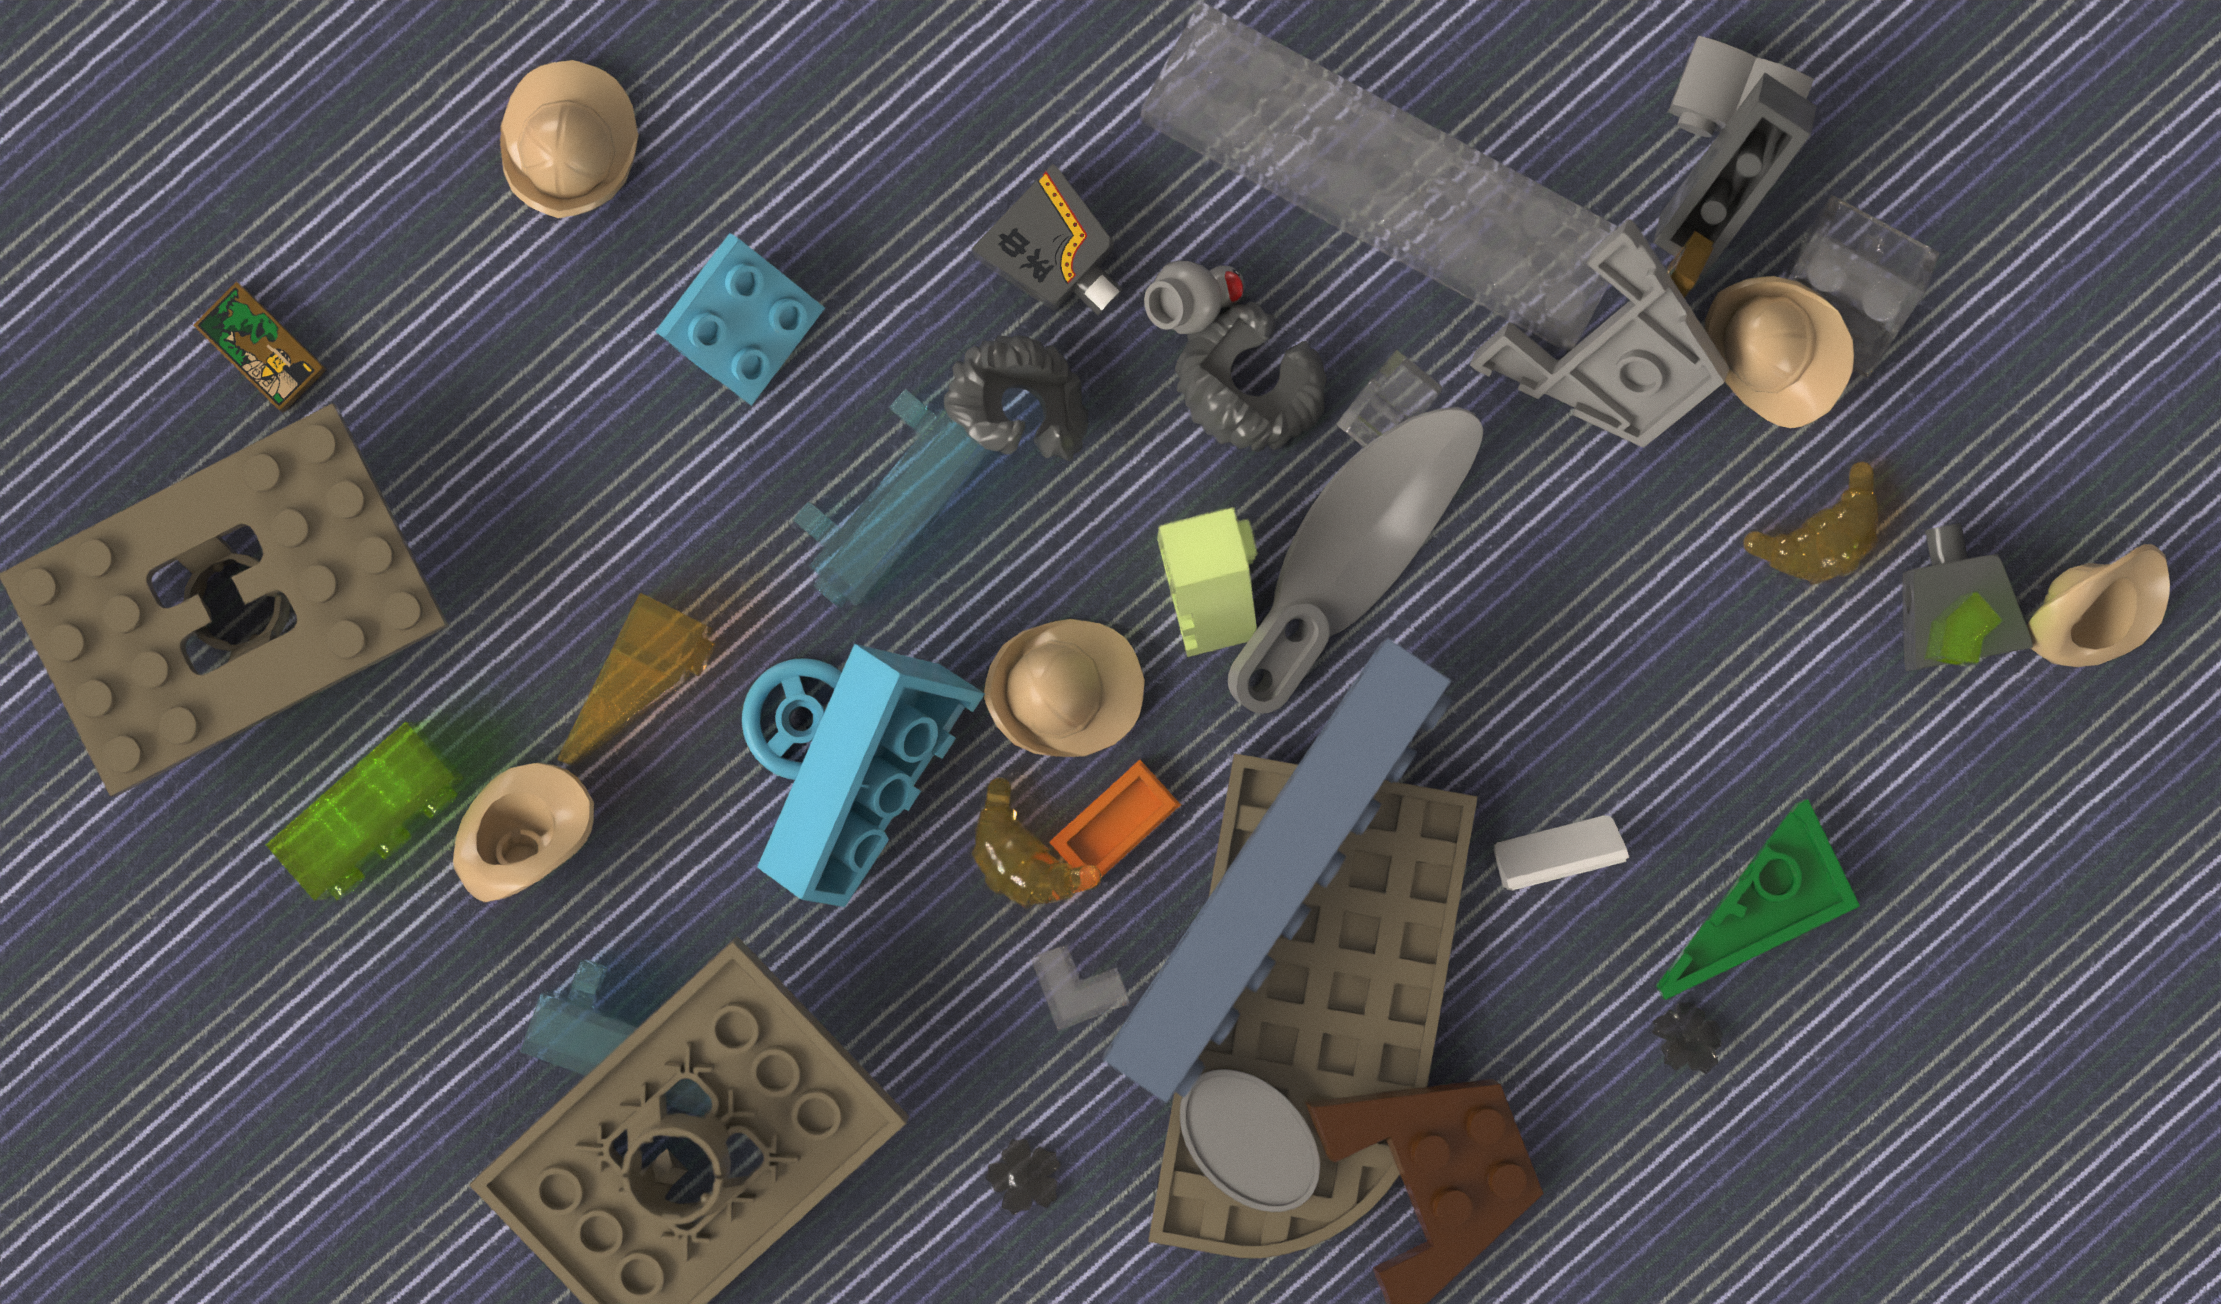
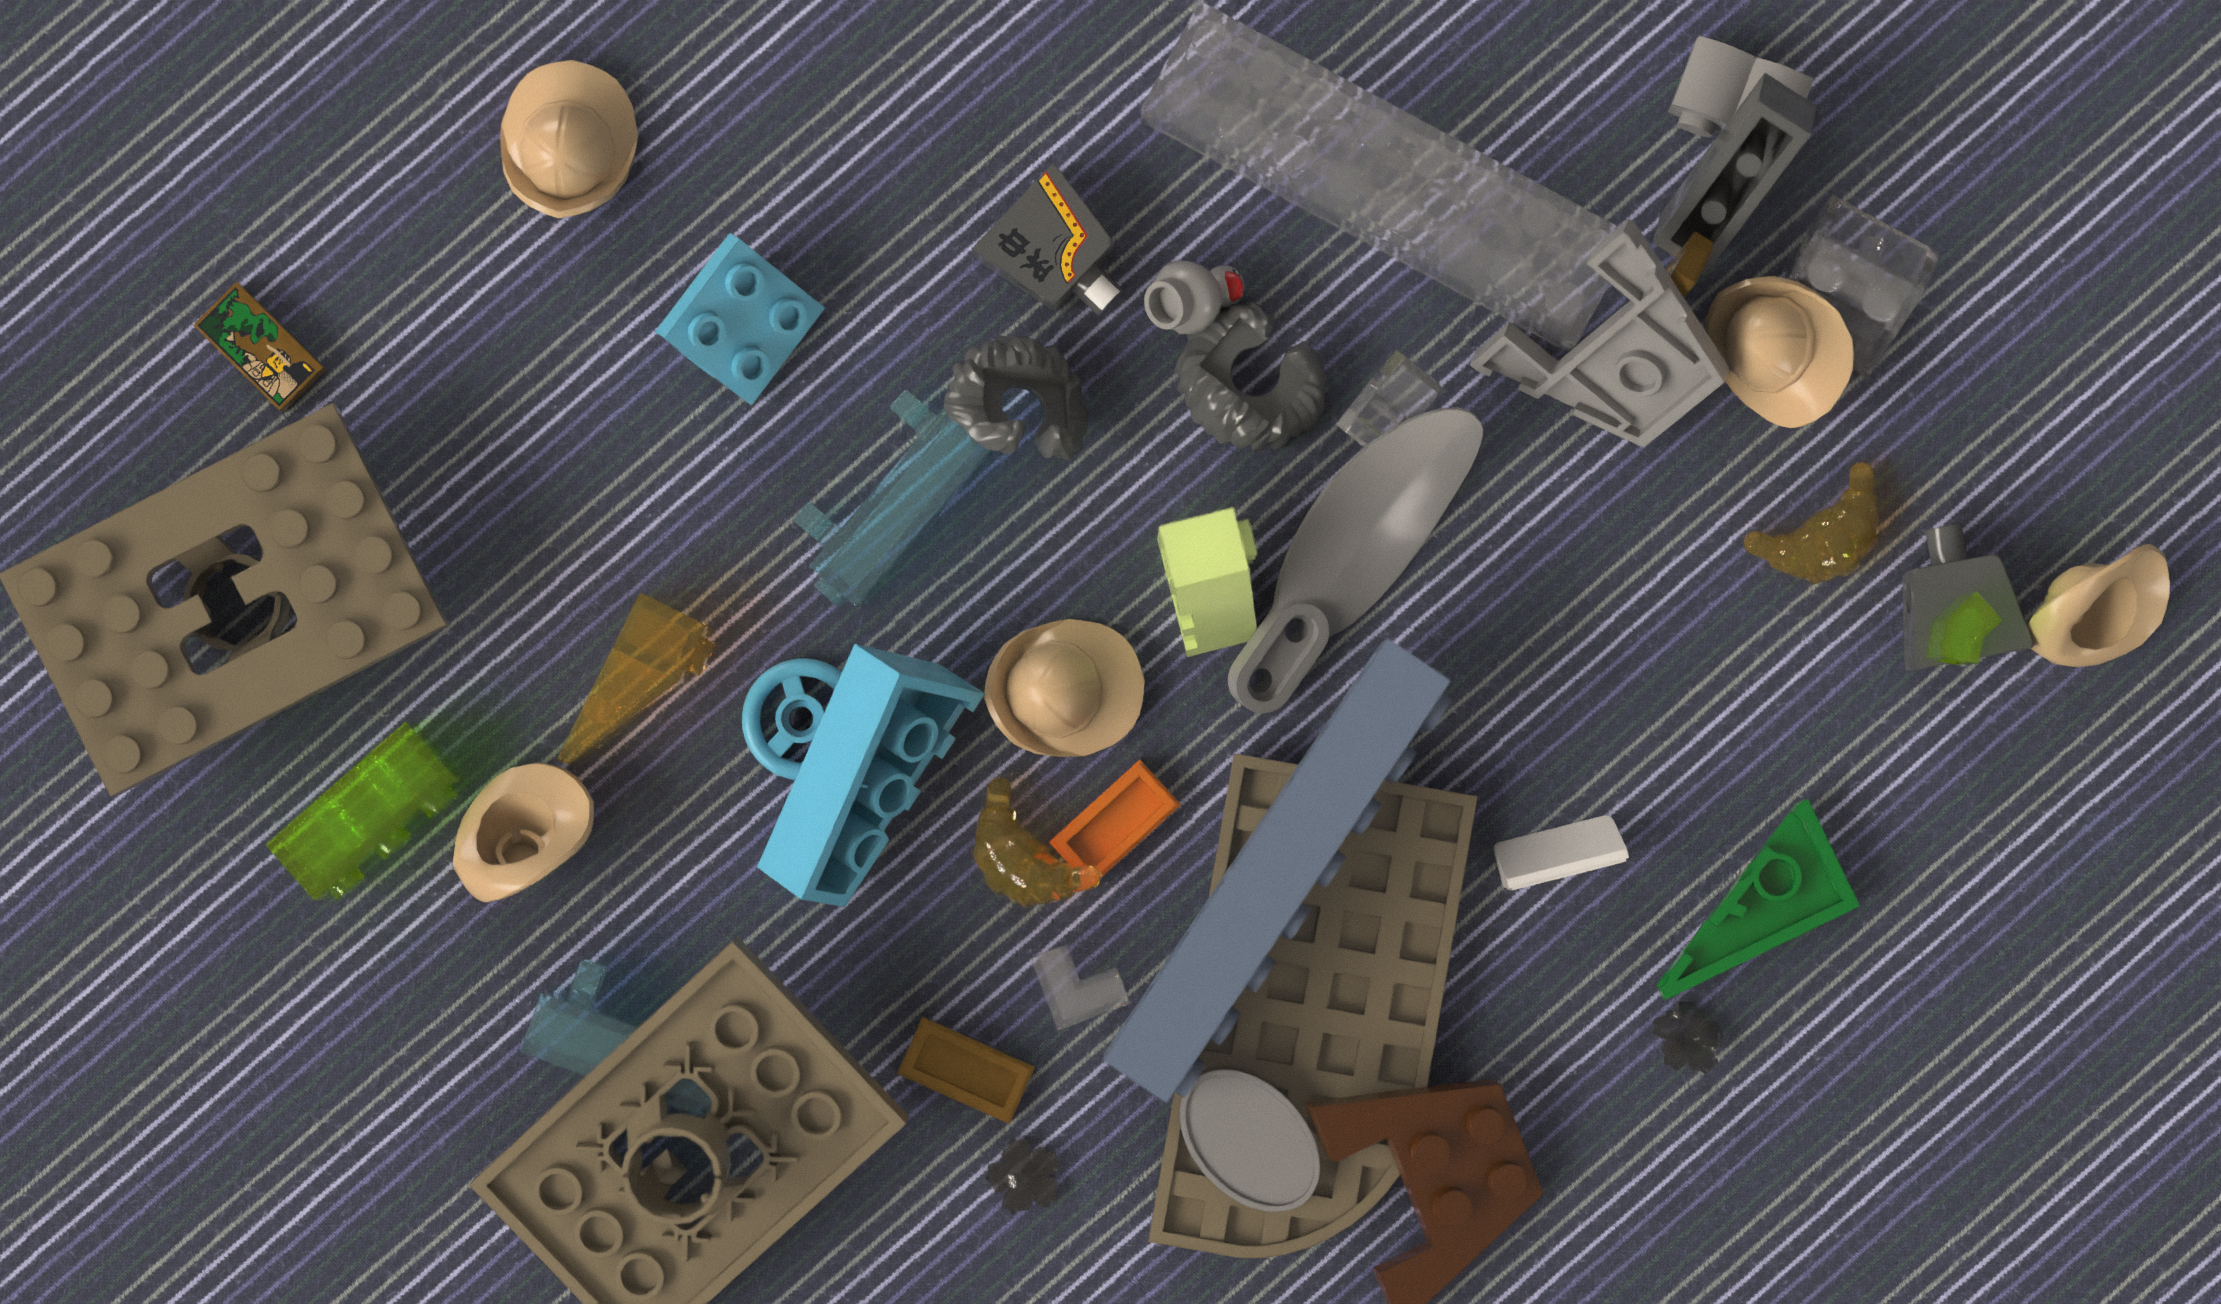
(966, 1070): none -> pearl gold tile

